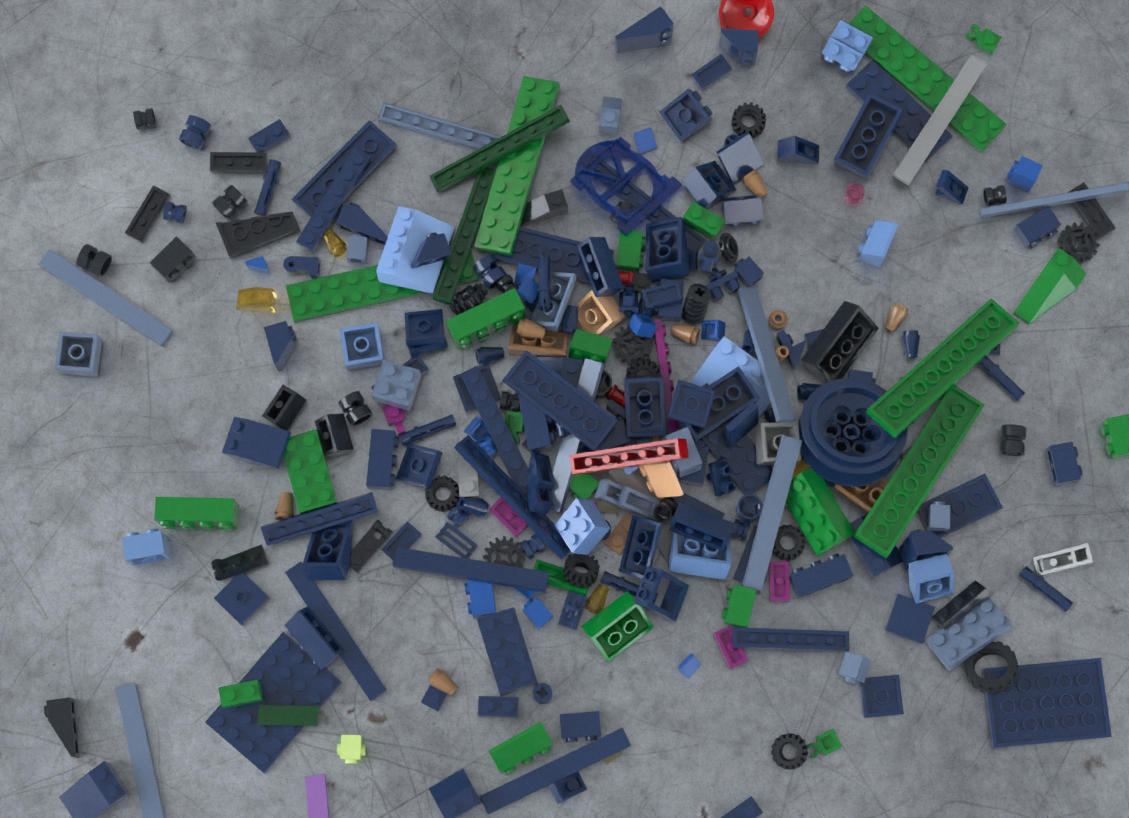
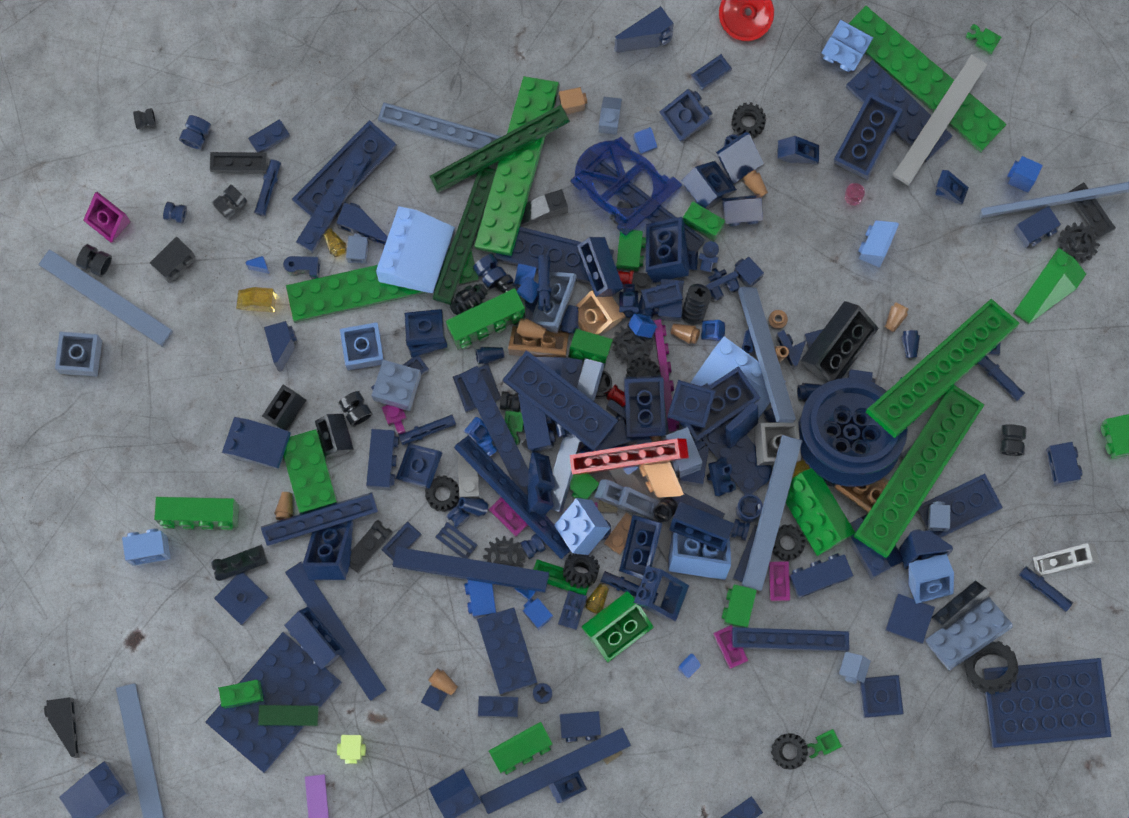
(106, 217): none -> magenta slope
(147, 214): black tile -> none
(251, 233): black wing -> none
(431, 250): dark blue slope -> none
(573, 100): none -> medium nougat brick
(728, 247): black gear -> none
(740, 45): dark blue slope -> none
(995, 195): black wheel -> none

